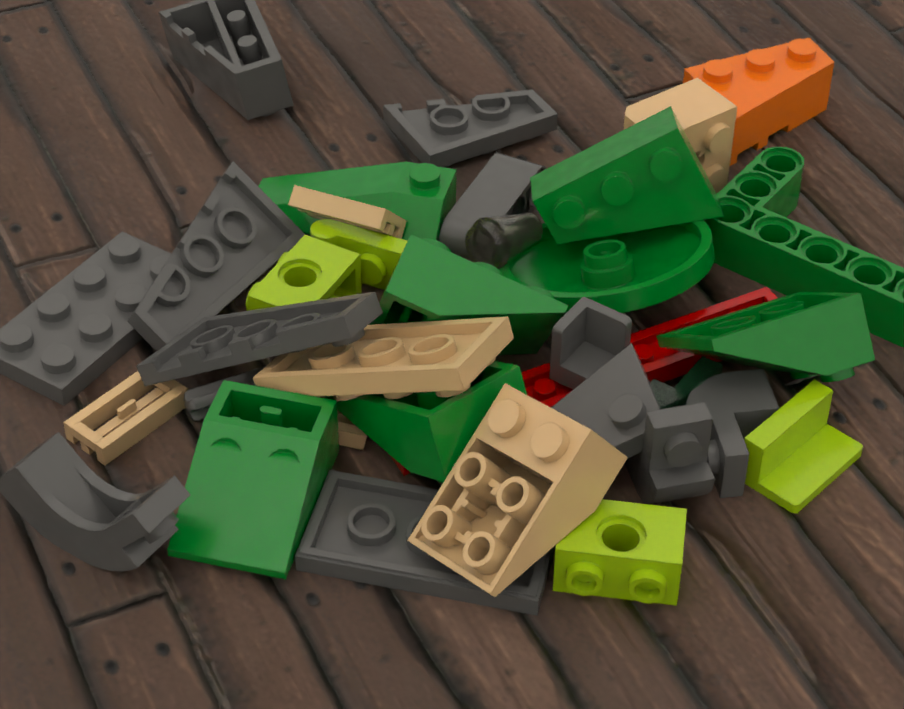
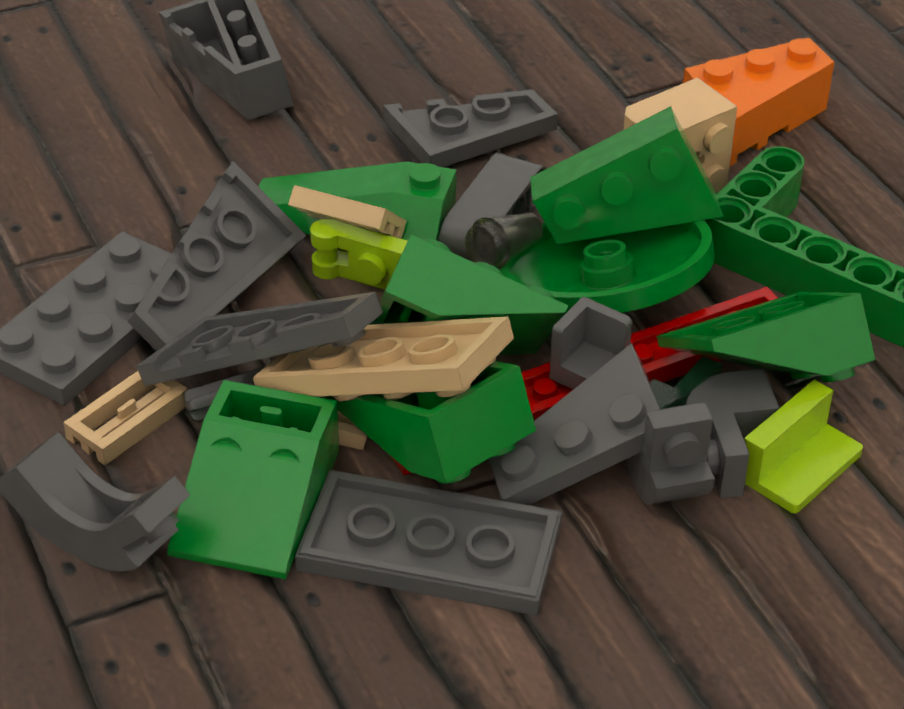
(306, 274): lime brick -> none
(515, 491): tan slope -> none
(624, 553): lime brick -> none

